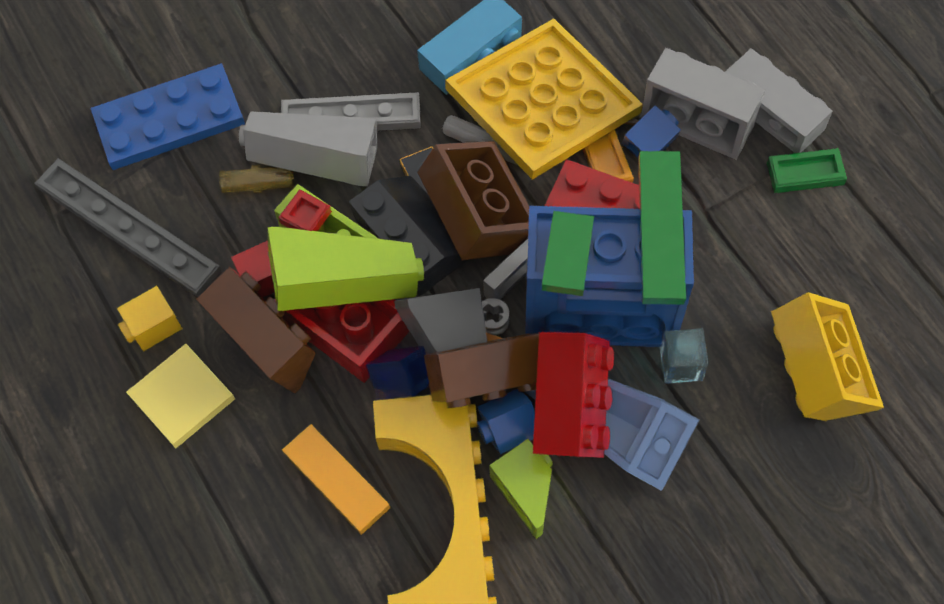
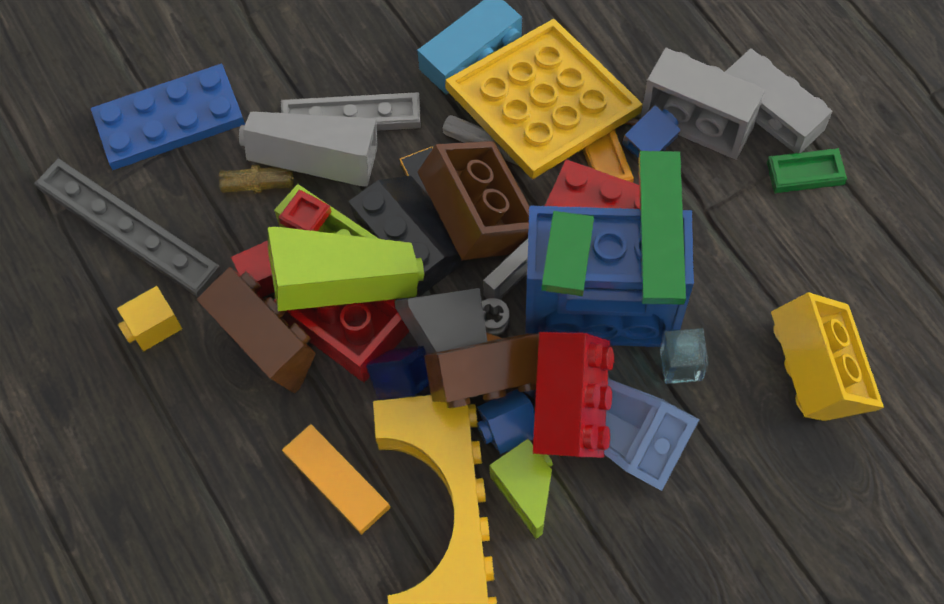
(180, 395): light yellow tile -> none

